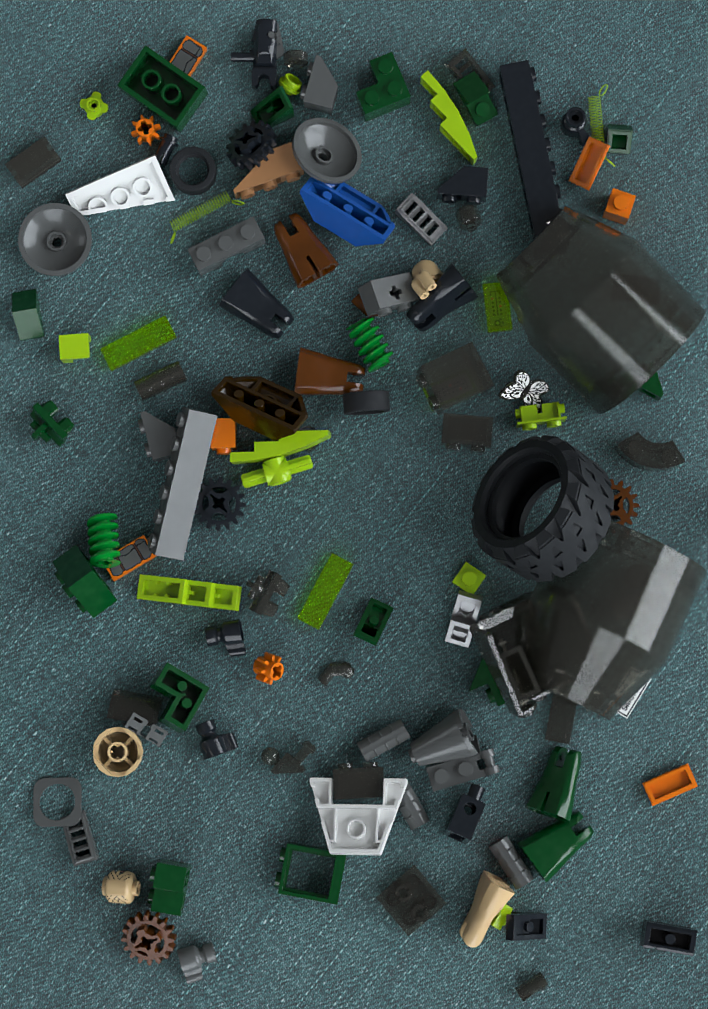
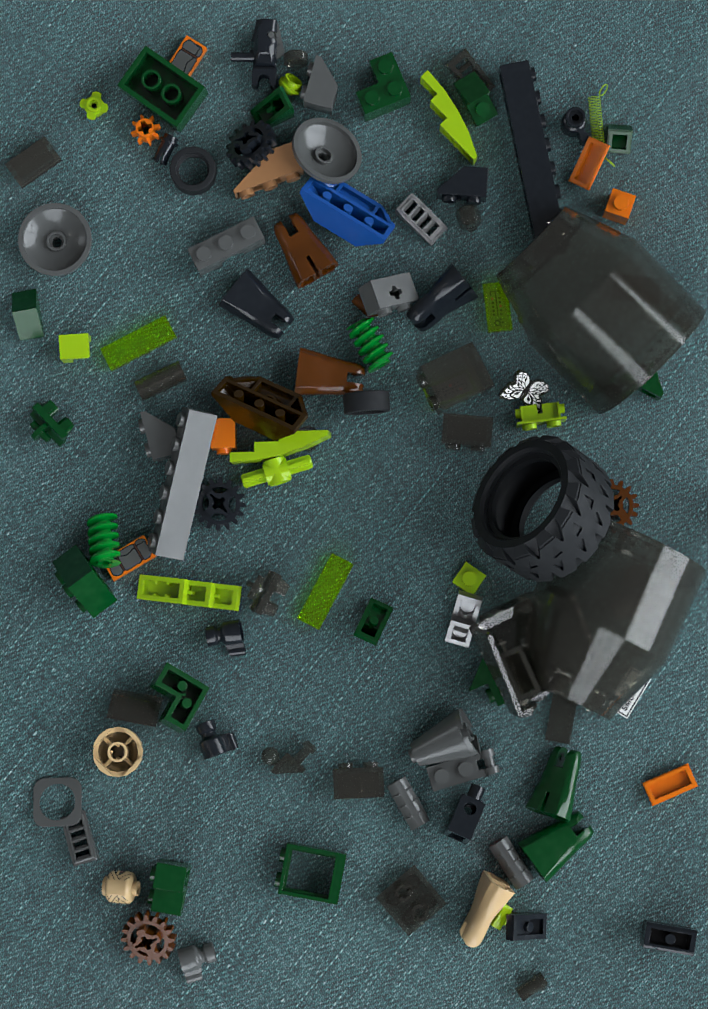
(125, 188): white wing -> none
(137, 727): dark grey piece -> none
(173, 236): lime piece -> none
(268, 668): orange gear -> none
(334, 669): clear smoke arm -> none
(357, 827): white wing -> none
(383, 740): dark grey axle -> none
(424, 277): tan piece -> none
(649, 455): clear smoke brick -> none

